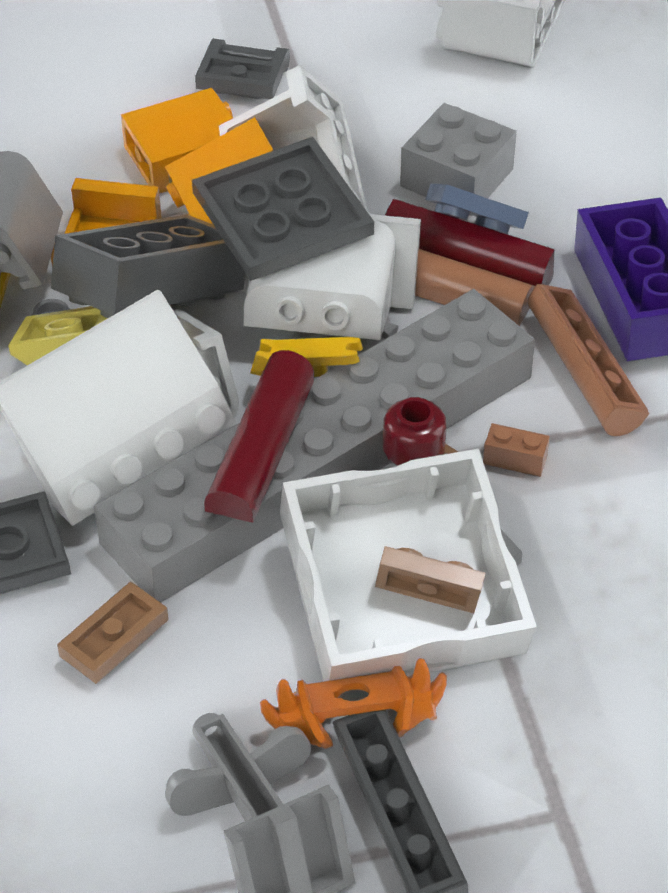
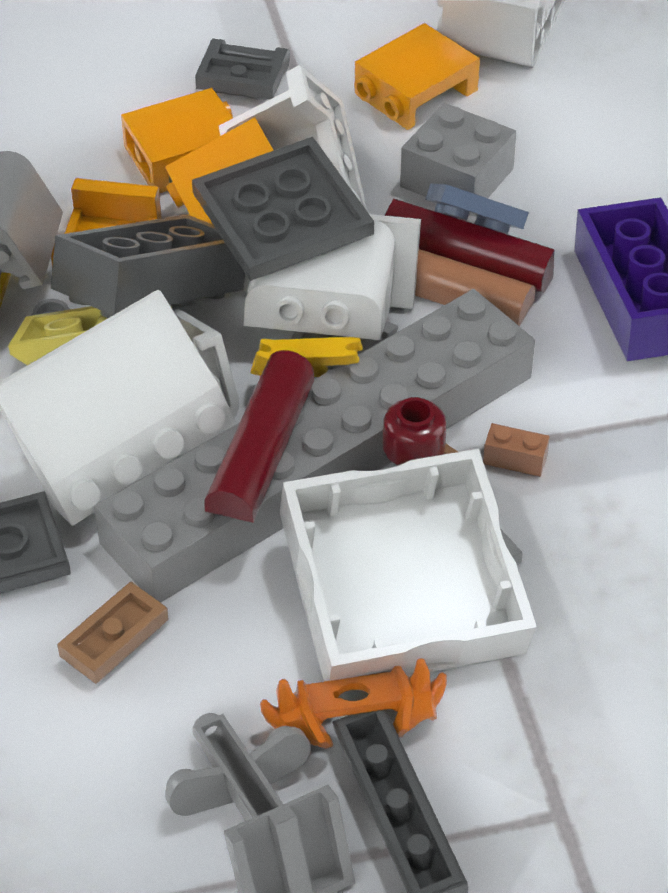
(413, 72): none -> light orange panel
(429, 579): medium nougat plate -> none
(588, 359): nougat brick -> none

